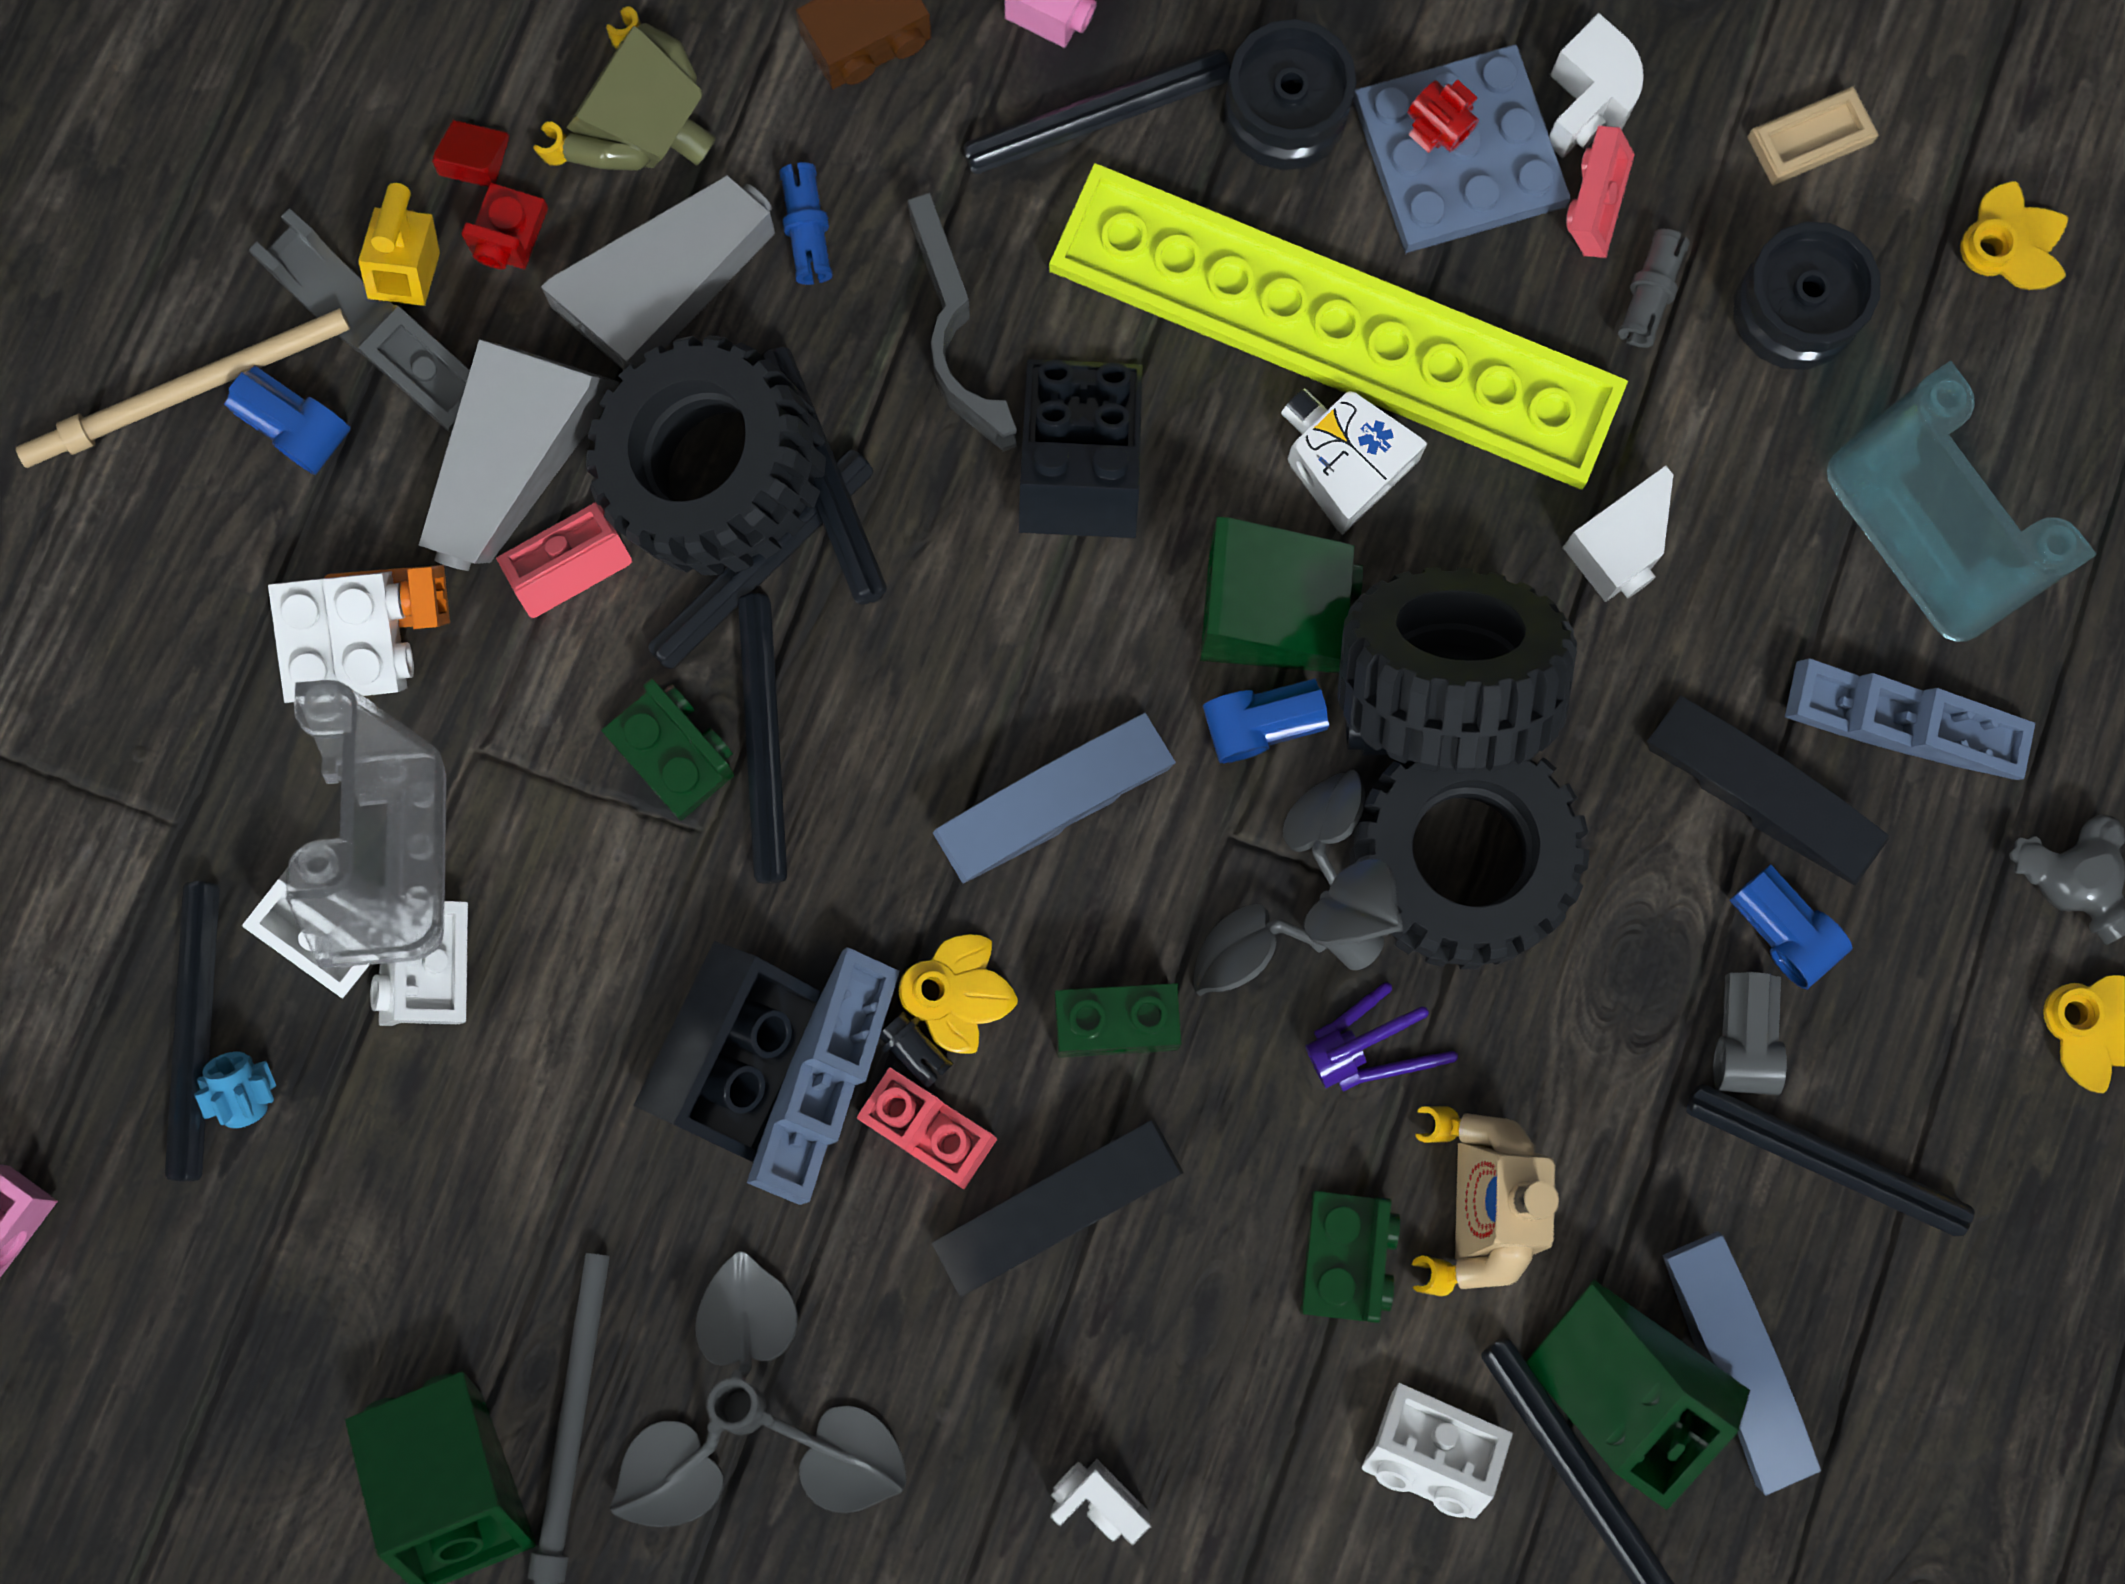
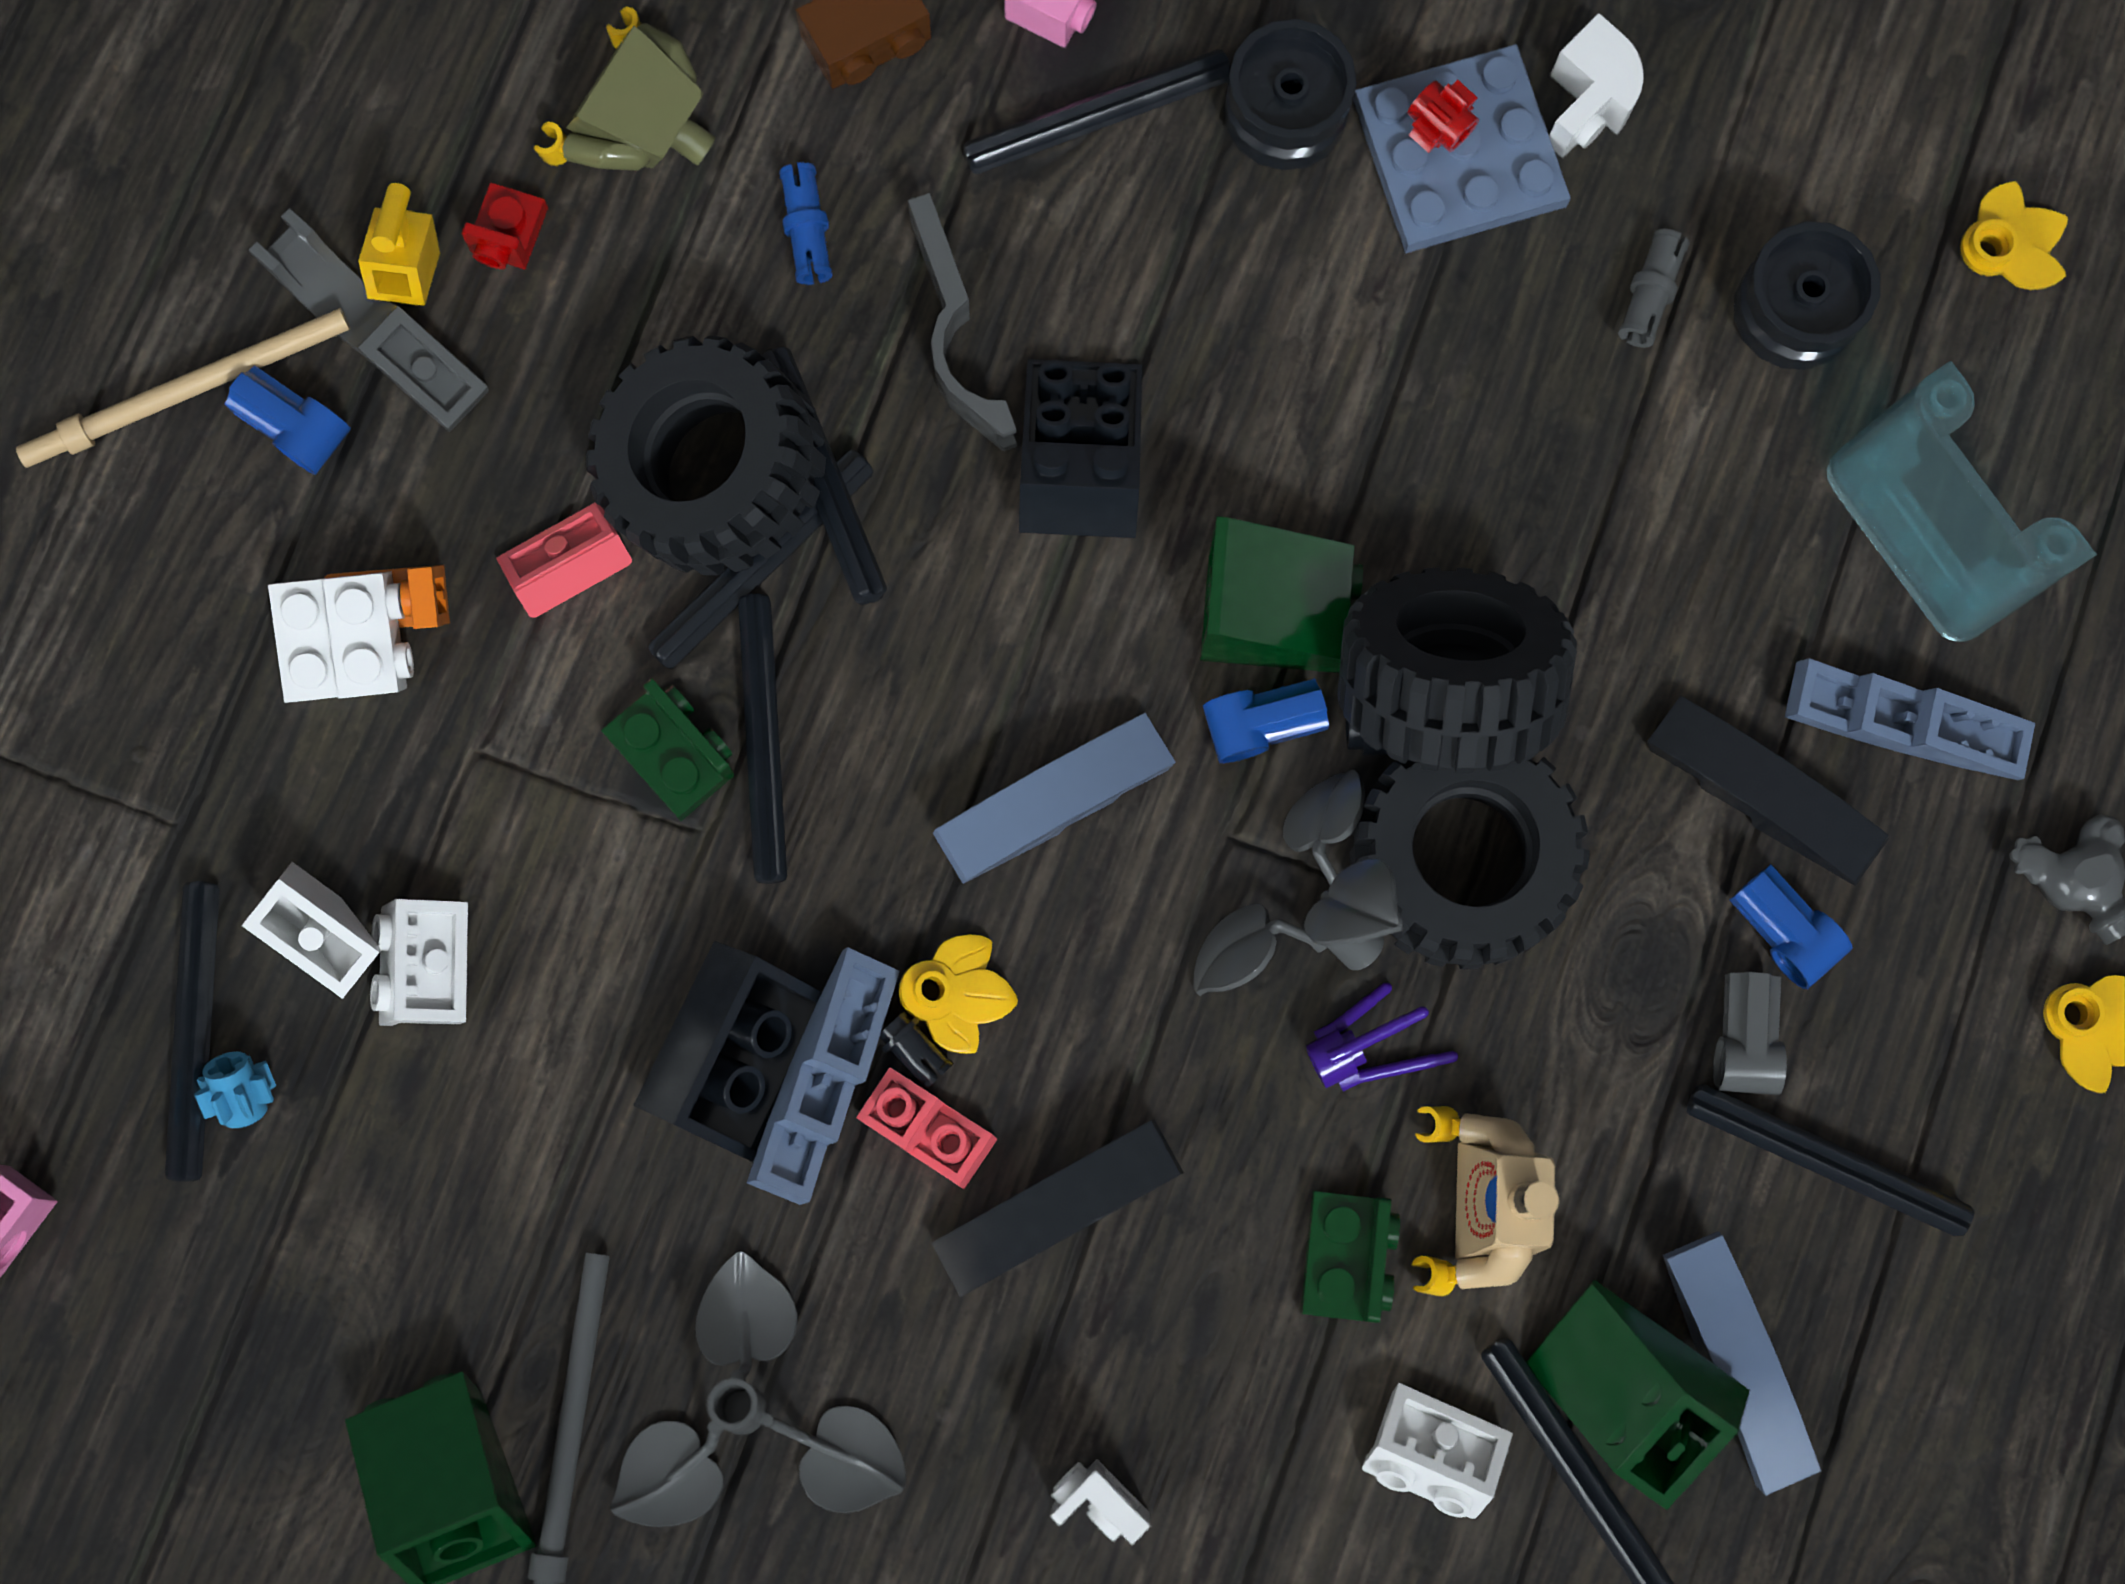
(383, 882): clear windscreen -> none
(470, 153): red slope -> none
(505, 448): light grey slope -> none
(662, 272): light grey slope -> none
(1117, 1020): dark green brick -> none
(1338, 326): neon yellow plate -> none
(1348, 453): white torso -> none
(1604, 176): coral plate -> none
(1625, 539): white slope -> none
(1812, 135): tan tile -> none

